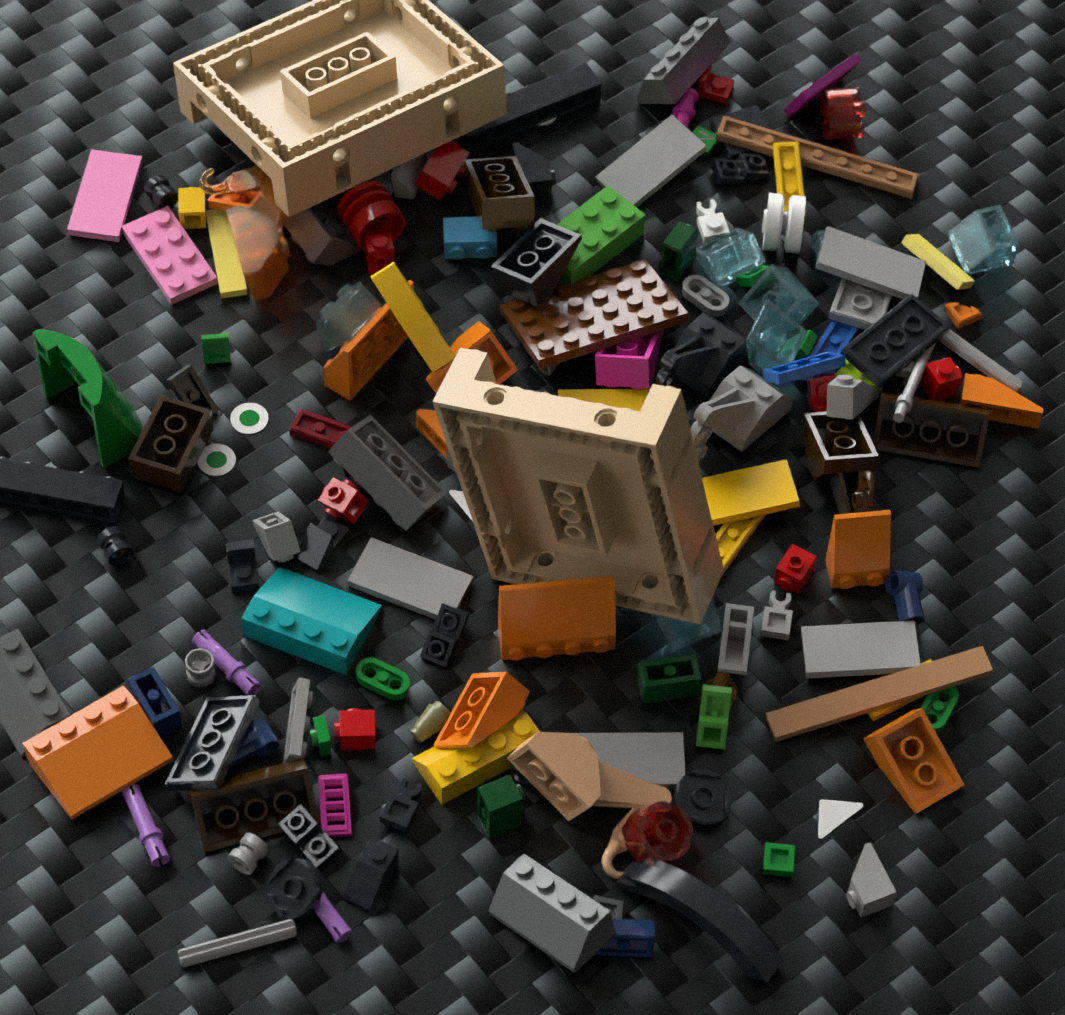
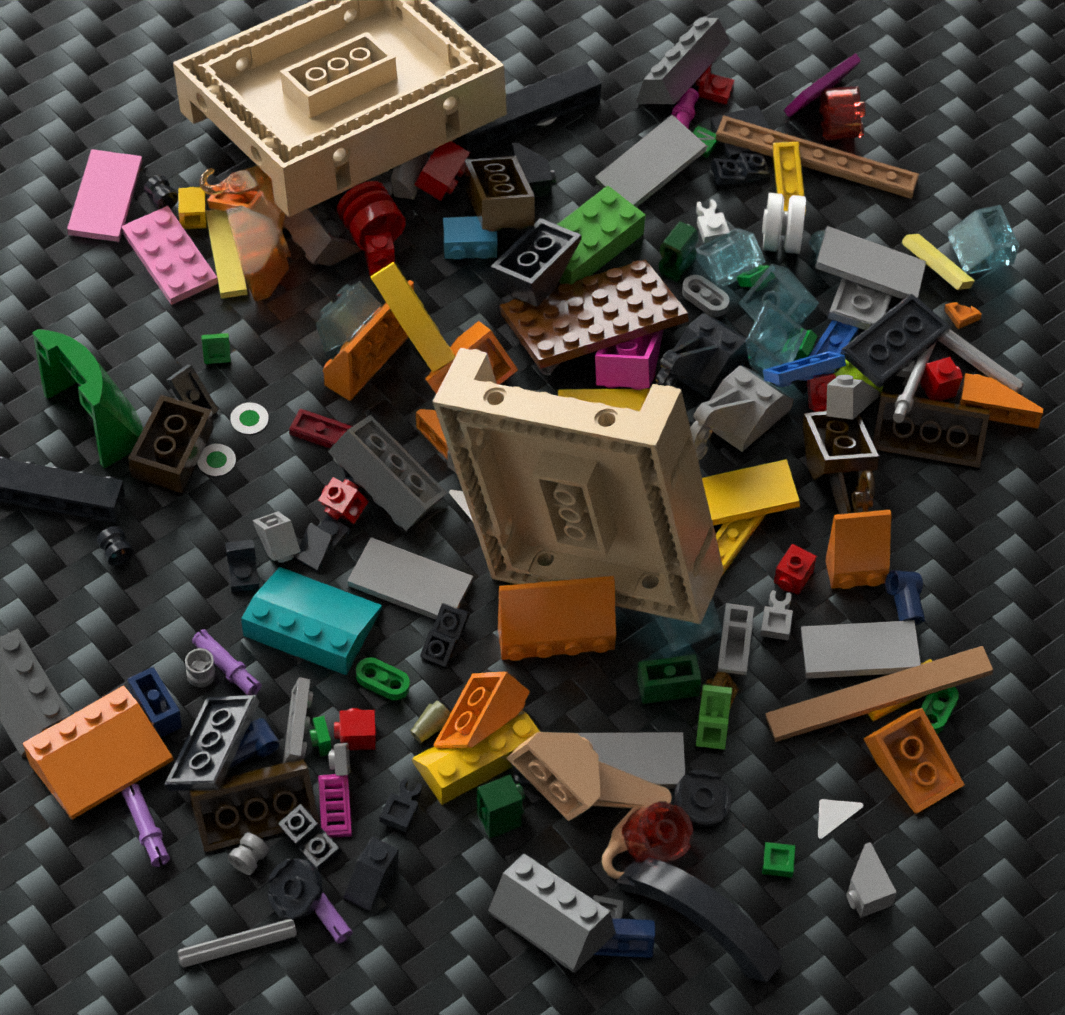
(340, 759): none -> light grey plate

